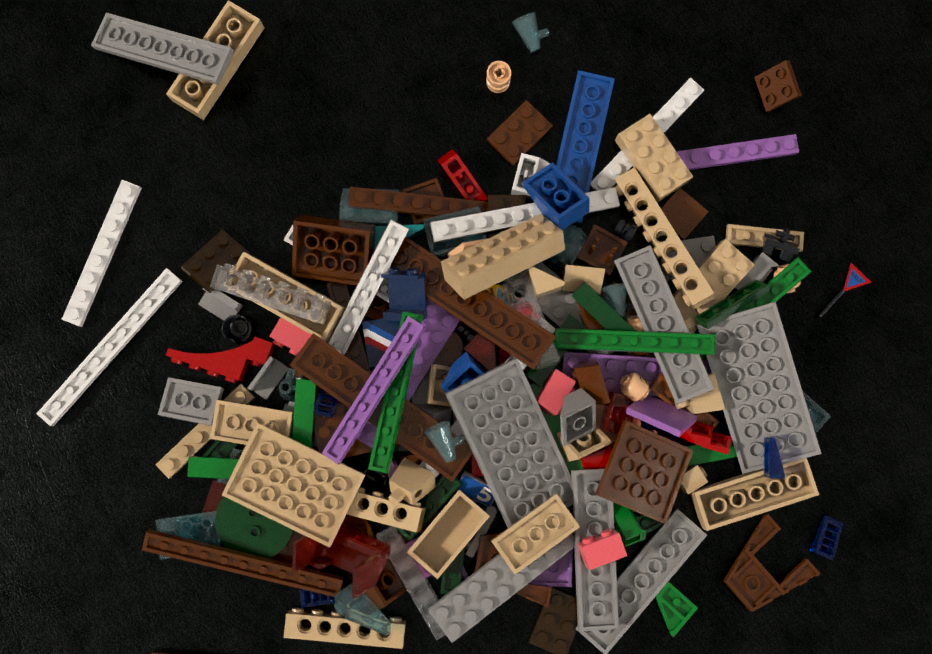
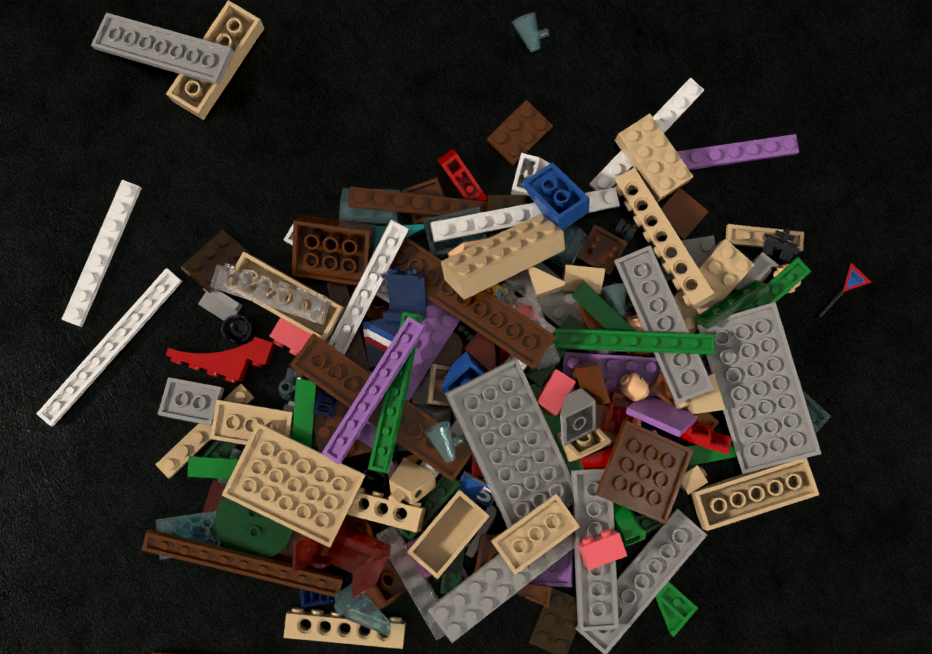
(268, 378): light grey panel -> none
(498, 76): light nougat wheel -> none
(584, 128): blue plate -> none
(752, 581): reddish brown wing -> none
(772, 461): clear blue slope -> none
(778, 86): reddish brown plate -> none
(816, 547): clear blue slope -> none

